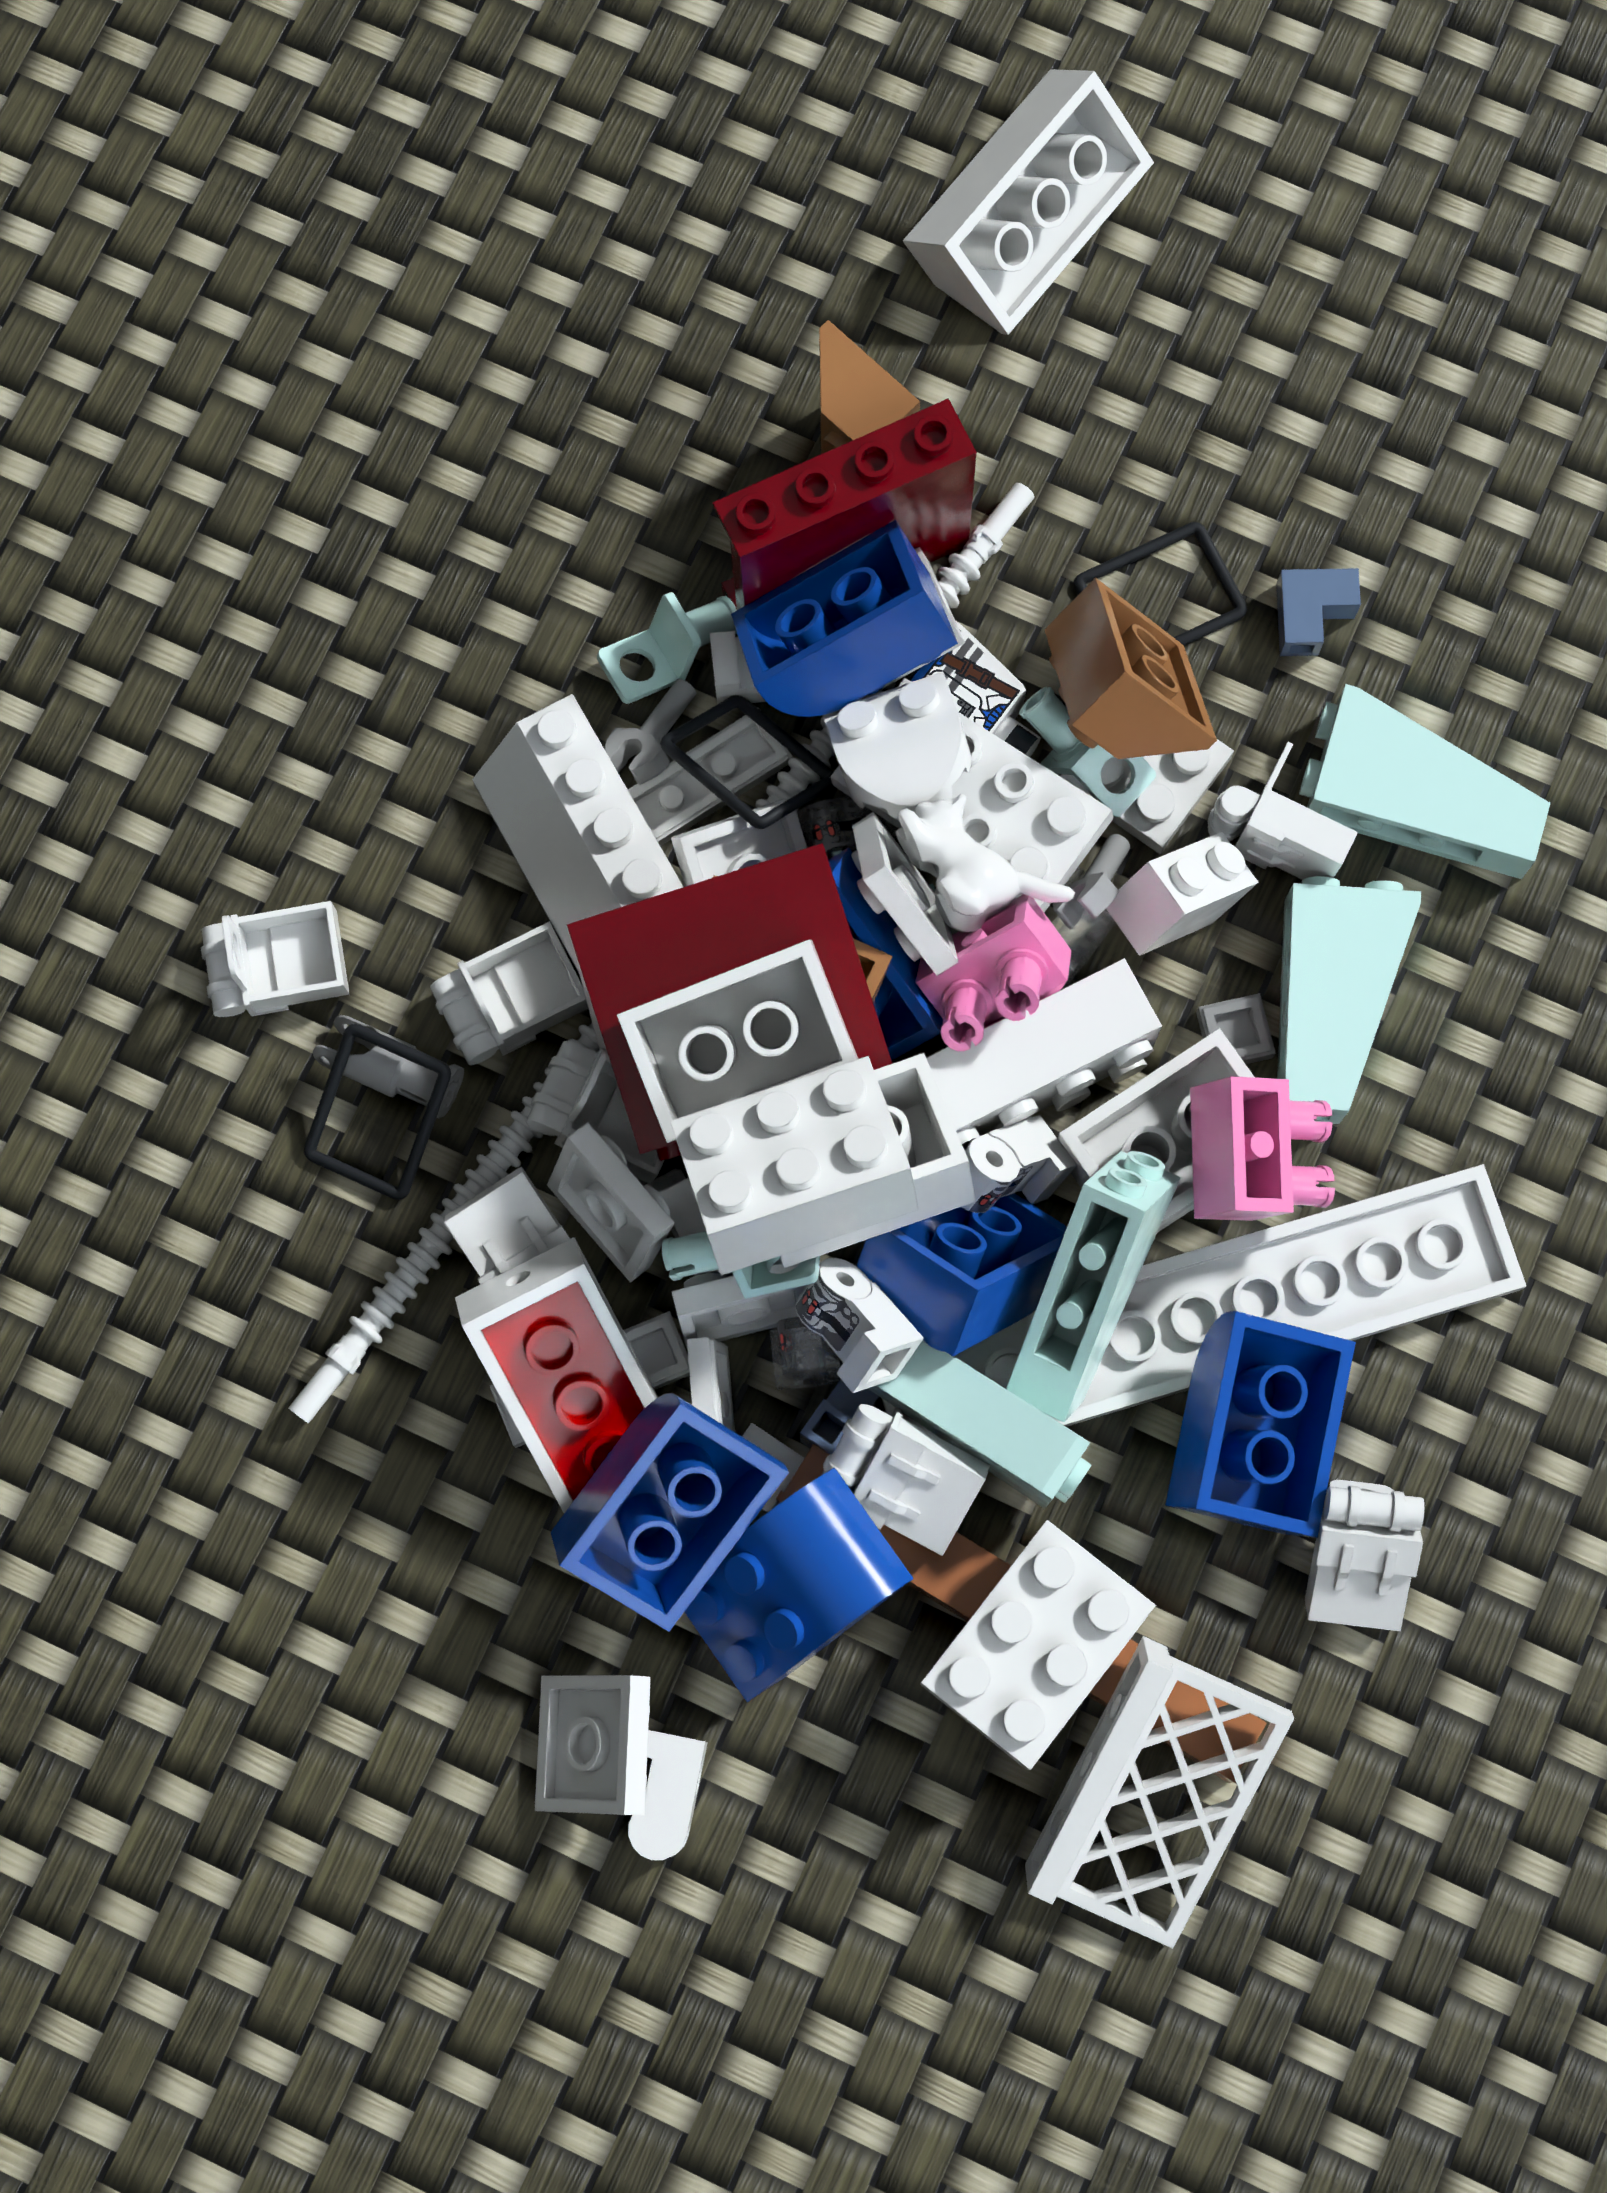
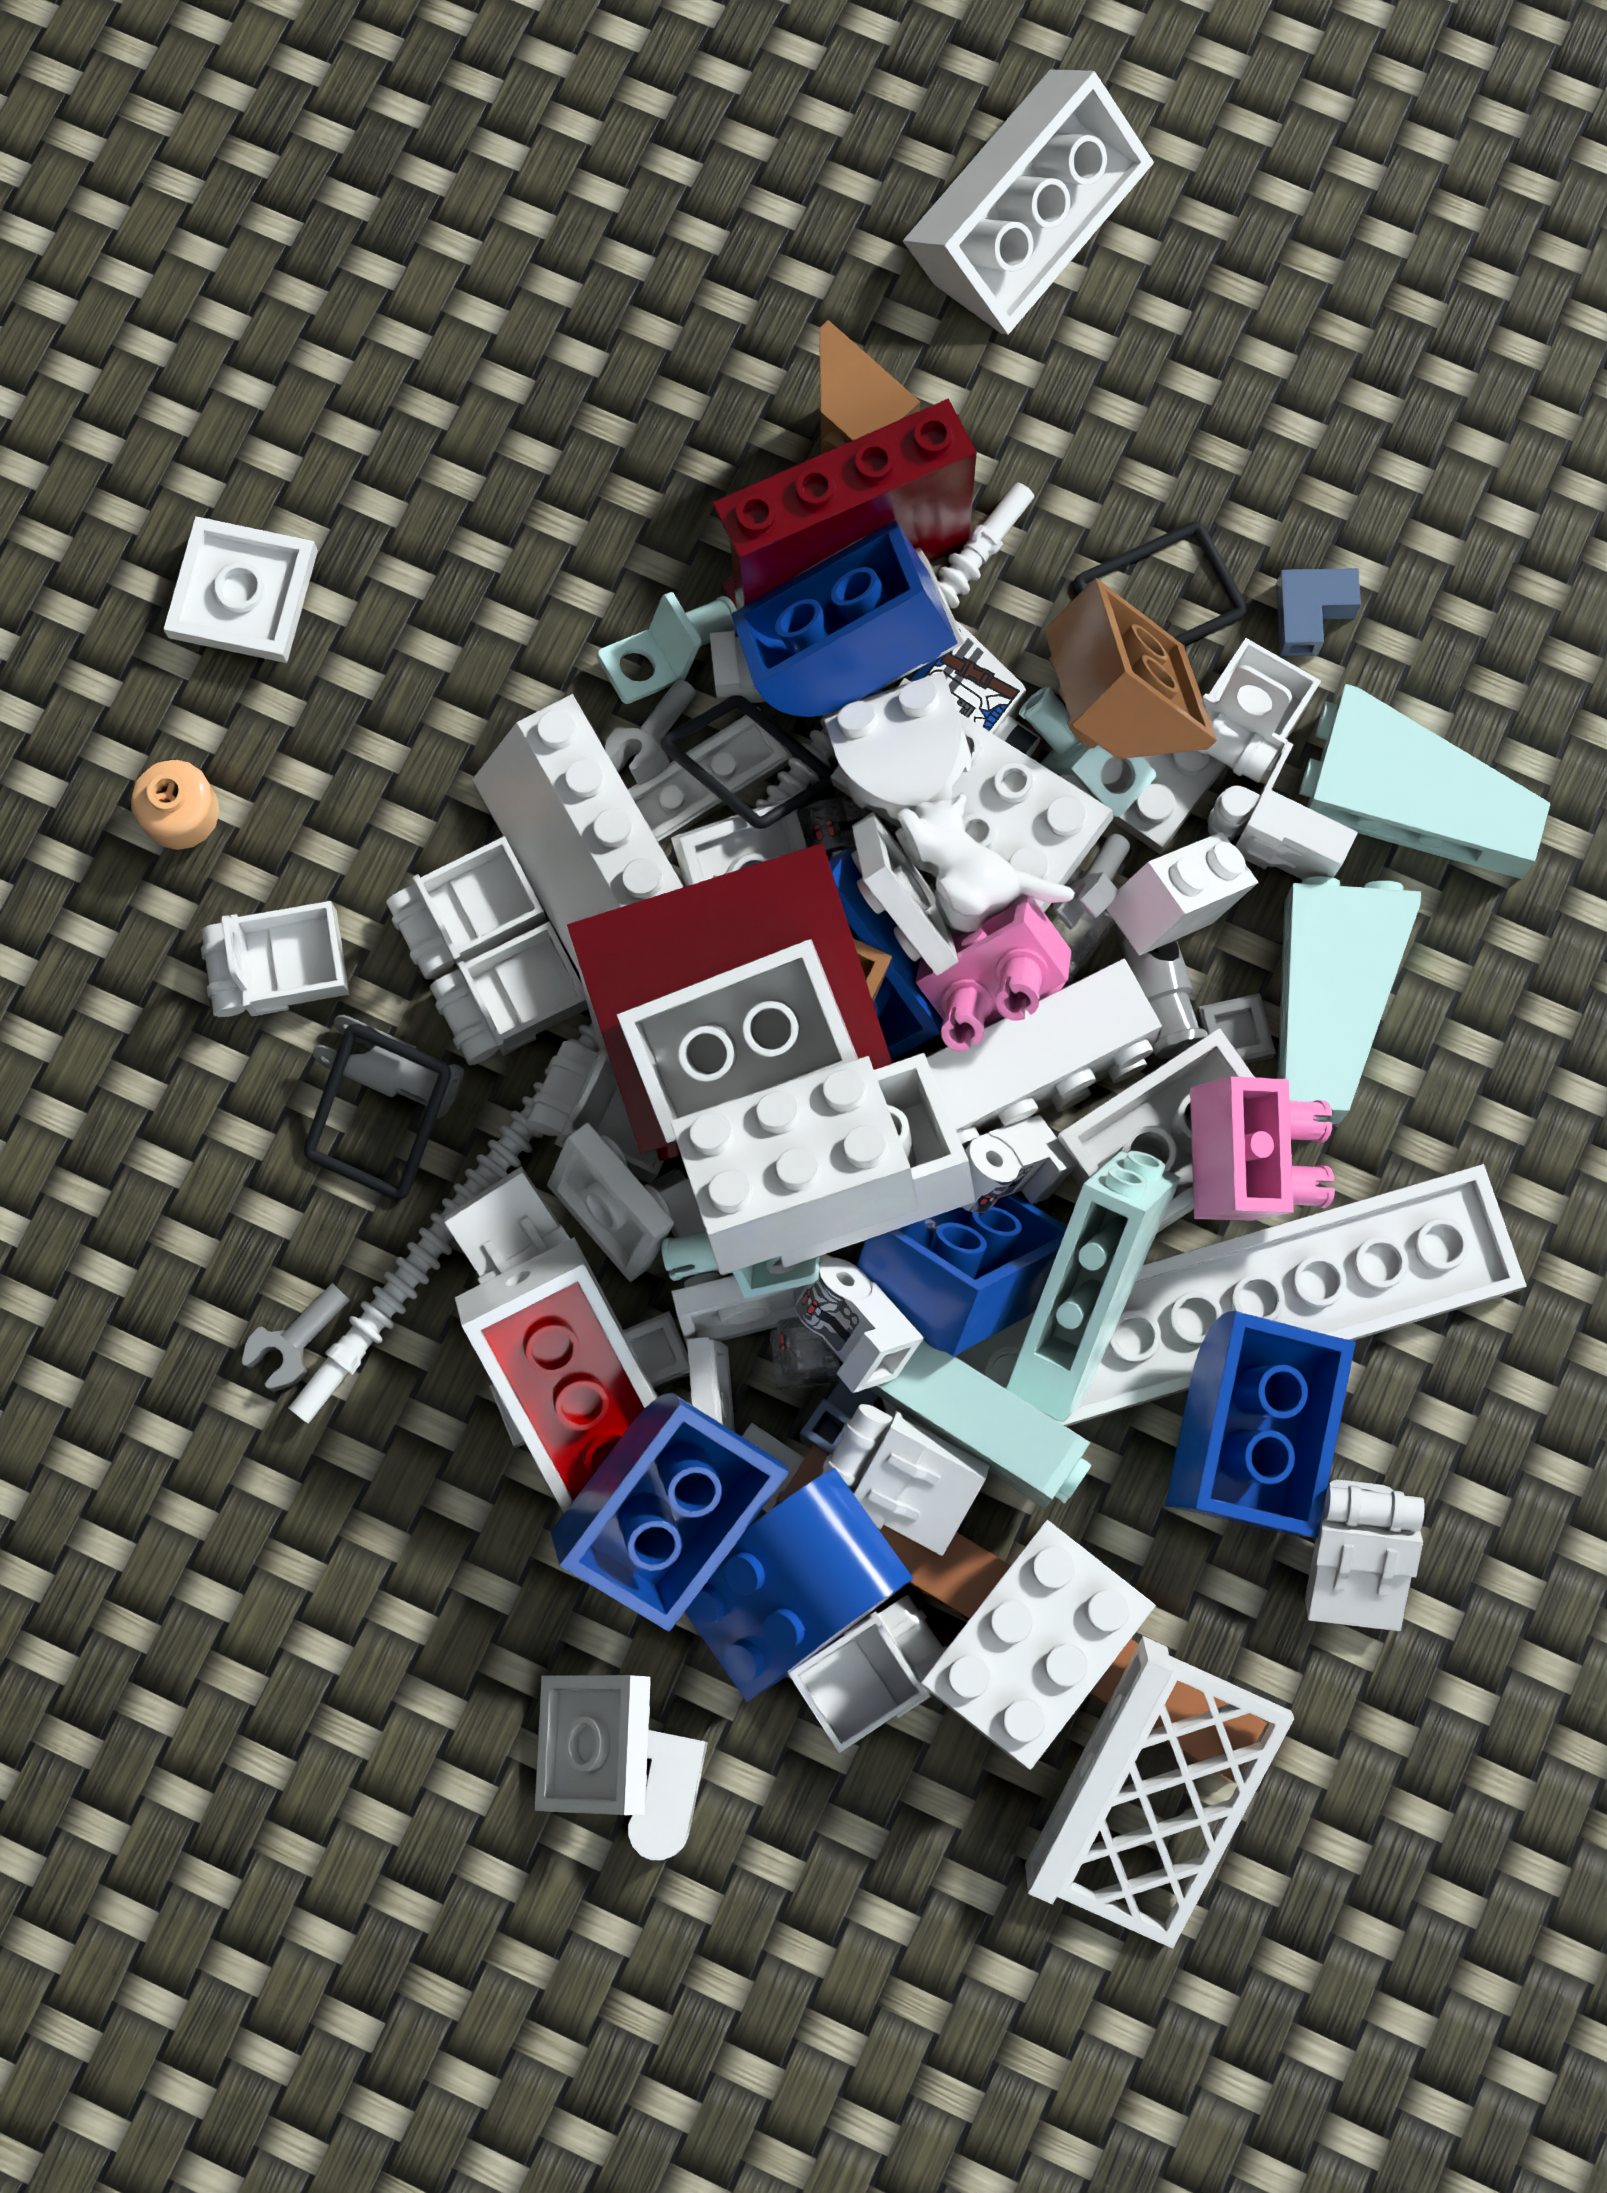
(175, 804): none -> light nougat head
(241, 589): none -> white plate
(293, 1339): none -> light grey bar
(465, 908): none -> white piece
(870, 1673): none -> white piece
(1168, 992): none -> light grey piece
(1256, 709): none -> white piece

